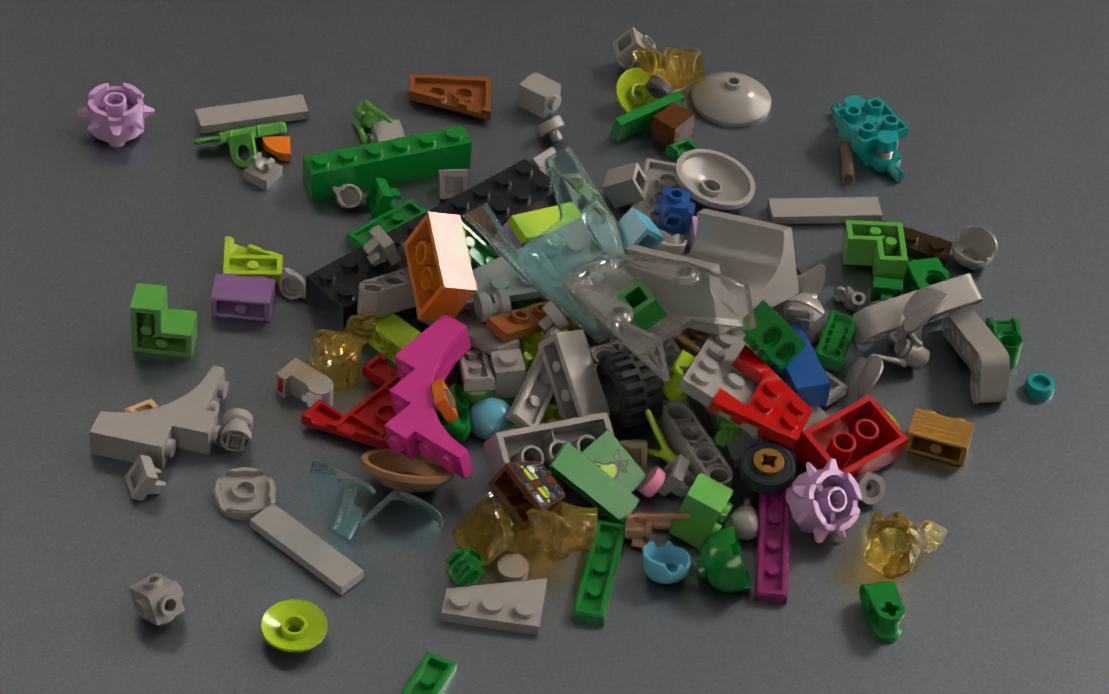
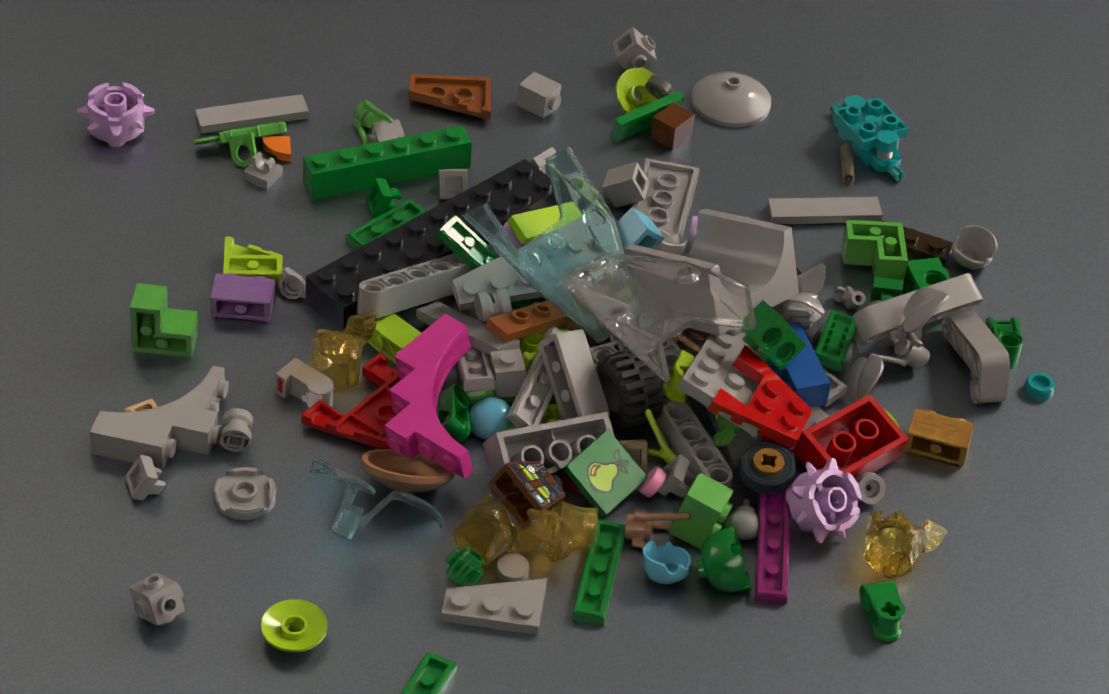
(307, 548): light grey tile -> none
(349, 196): light grey piece -> none
(381, 248): light grey tile -> none
(439, 266): orange brick -> none
(444, 400): orange tile -> none
(551, 128): light grey tile -> none
(552, 317): light grey tile -> none
(593, 483): green tile -> none
(644, 304): green brick -> none
(674, 204): blue brick -> none
(675, 65): clear yellow helmet -> none
(678, 148): green tile -> none
(714, 179): light grey dish -> none

